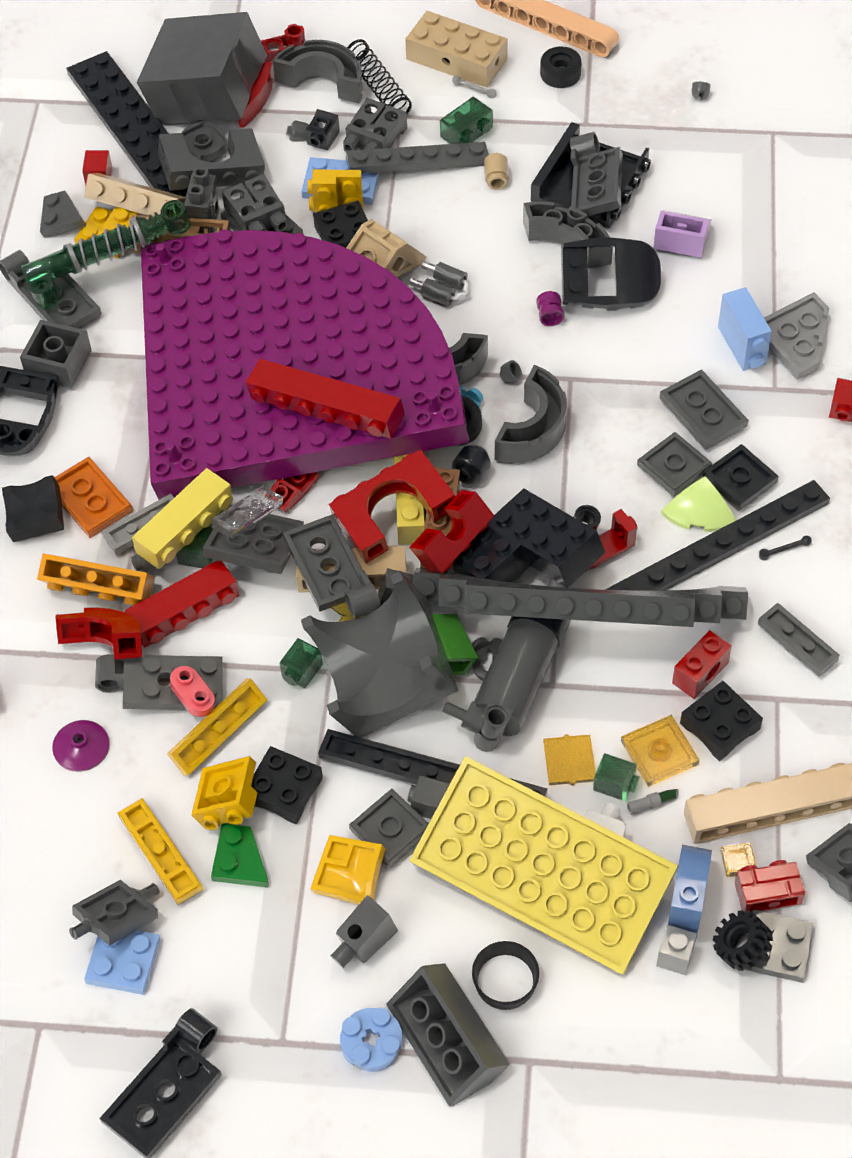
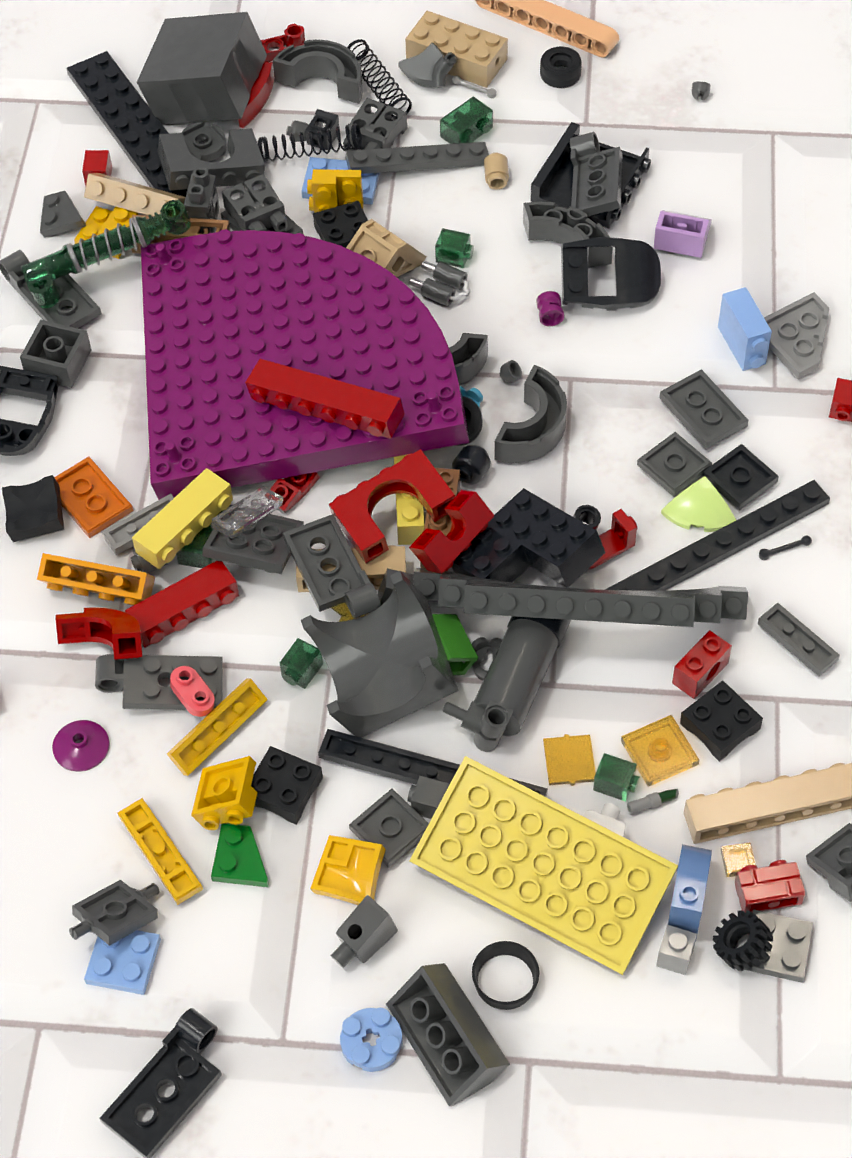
(354, 130): none -> black piece
(428, 67): none -> arm
(453, 248): none -> clear green brick

